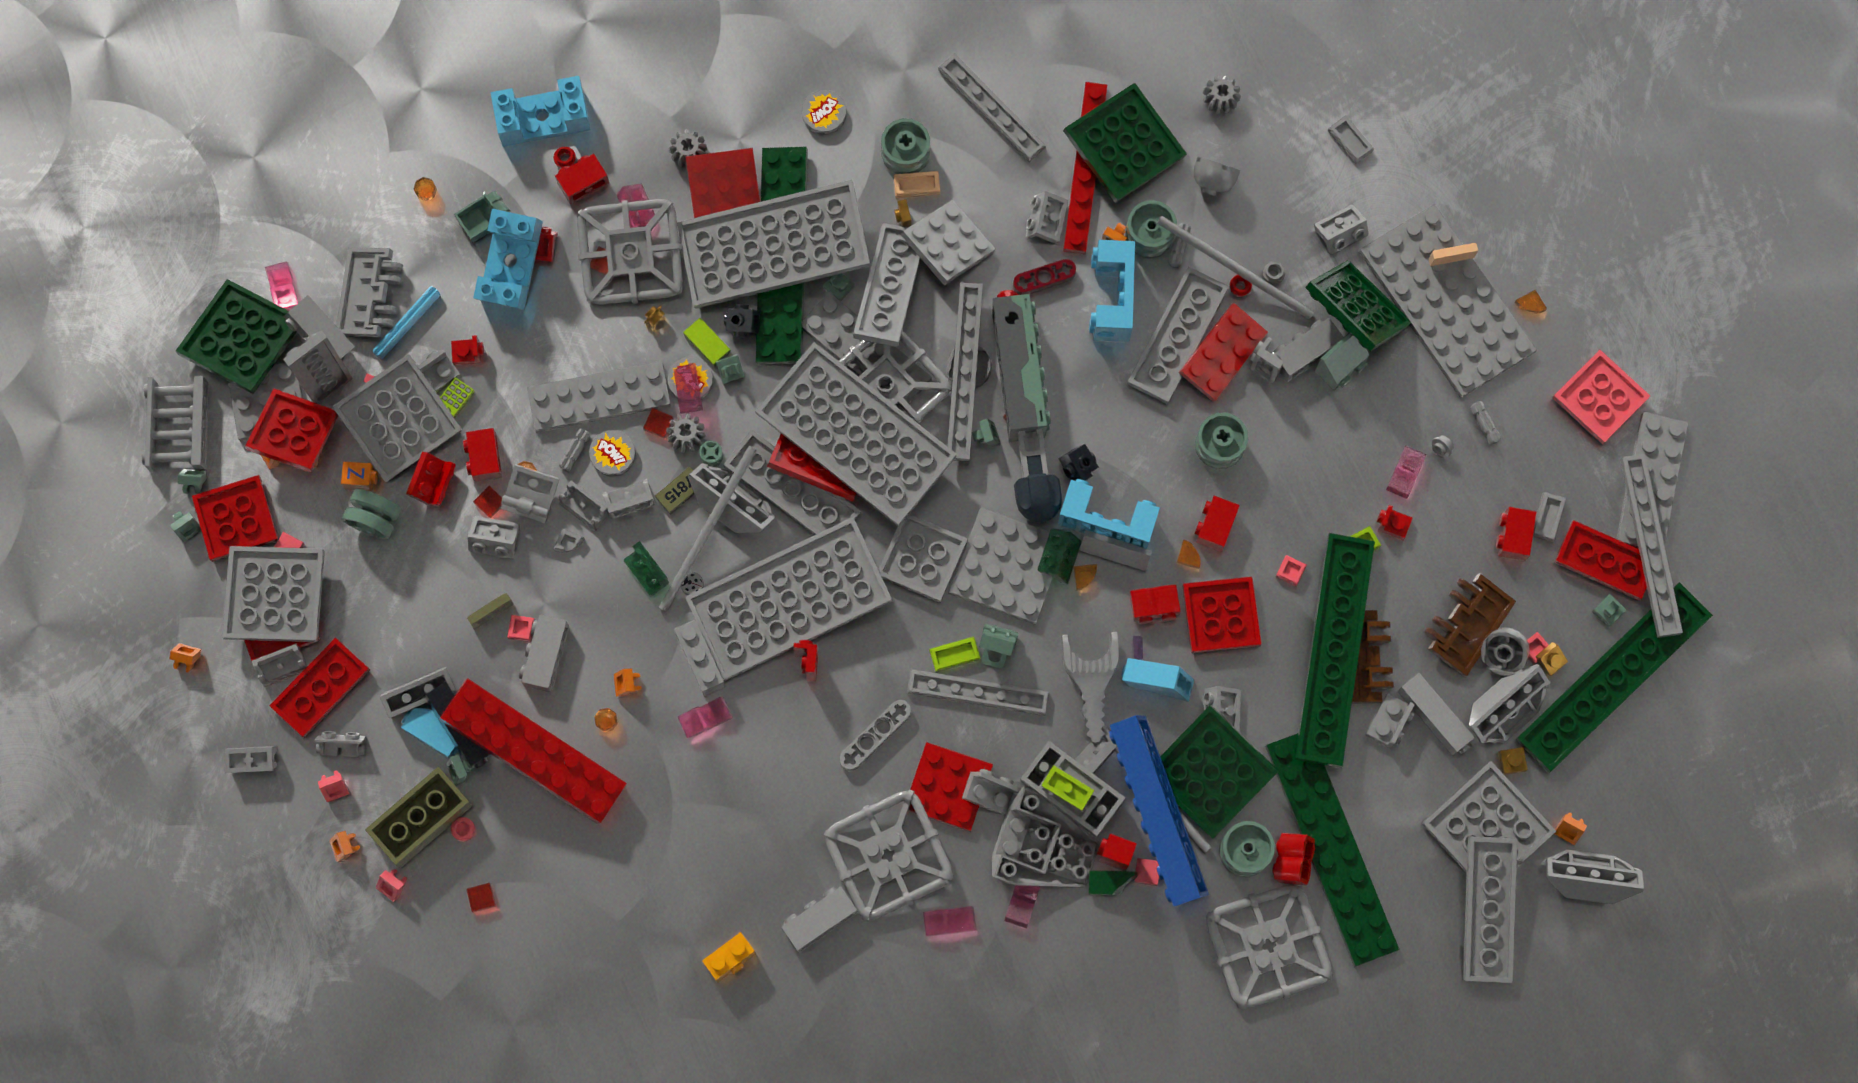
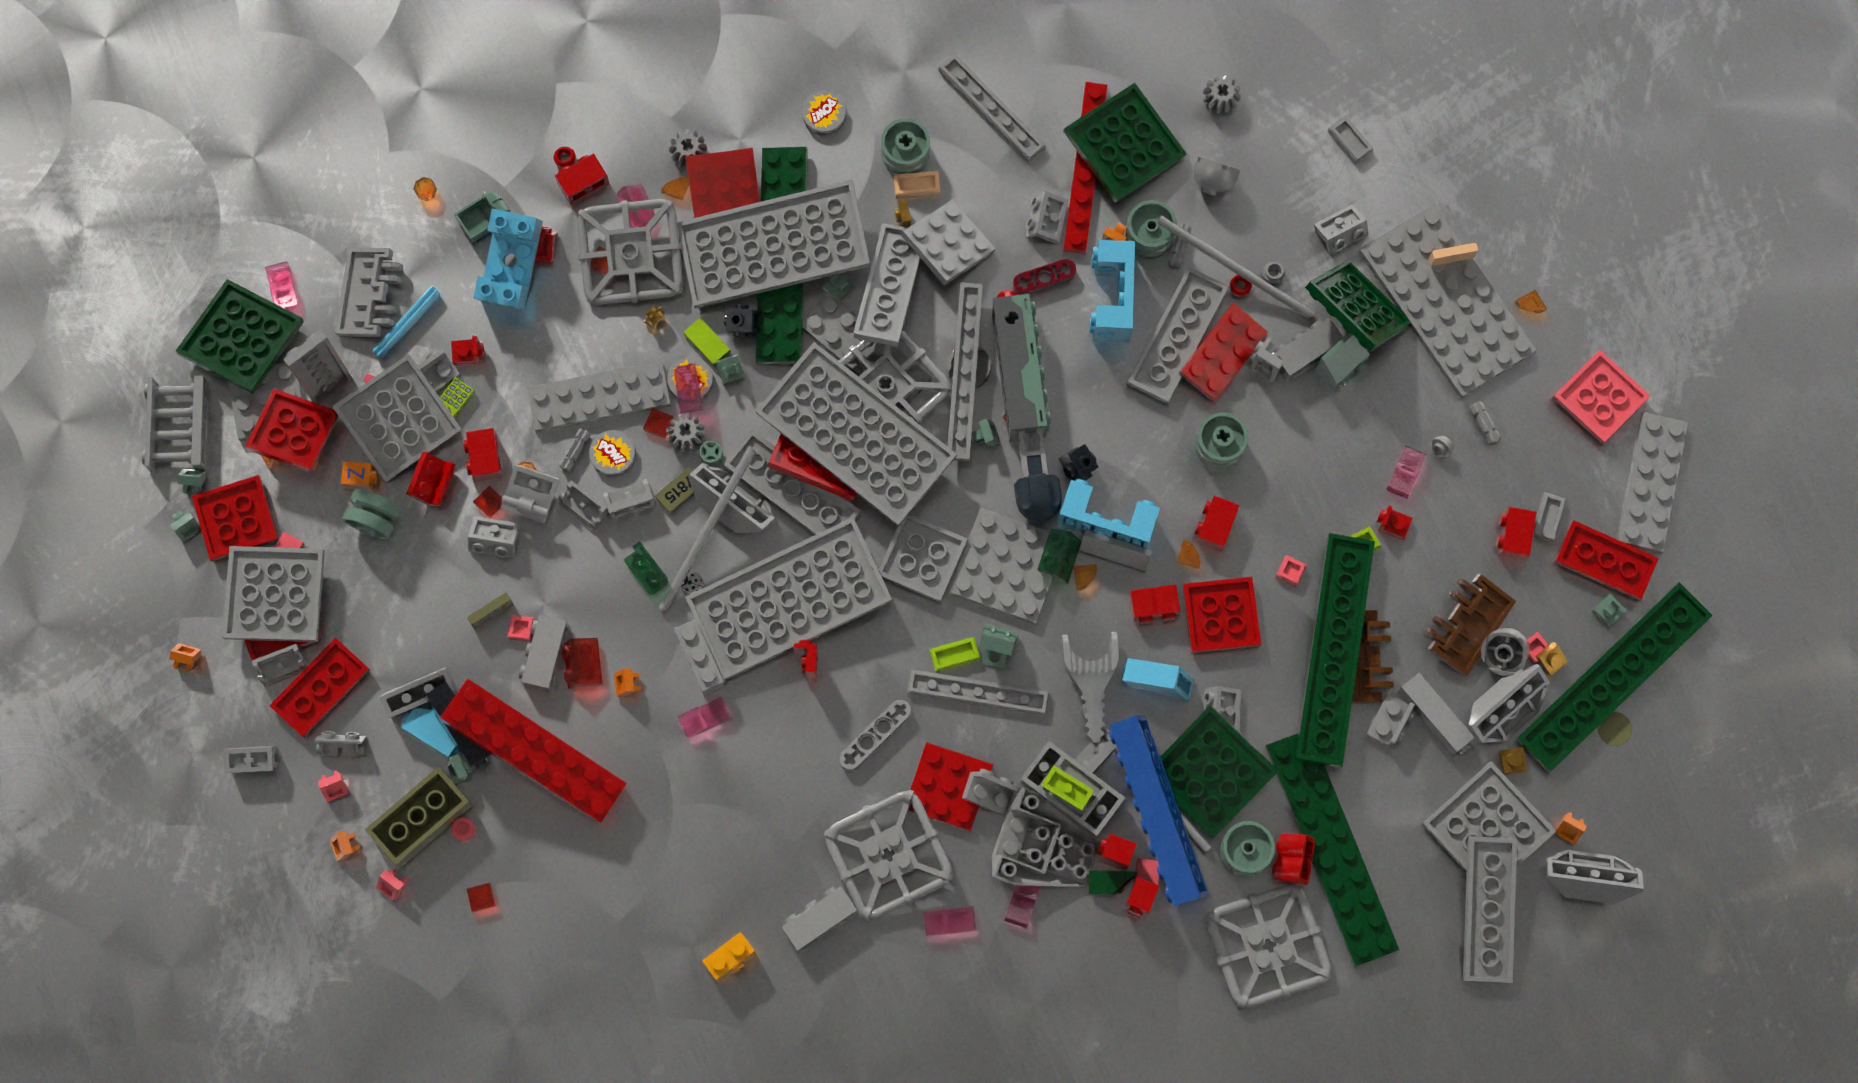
(309, 319): light grey brick -> none
(517, 116): medium azure plate -> none
(568, 541): light grey tile -> none
(582, 662): none -> clear red bracket
(606, 720): clear orange tile -> none
(676, 188): none -> clear orange tile
(1137, 647): clear purple tile -> none
(1141, 898): none -> red brick
(1615, 729): none -> olive piece
(1651, 546): light grey plate -> none

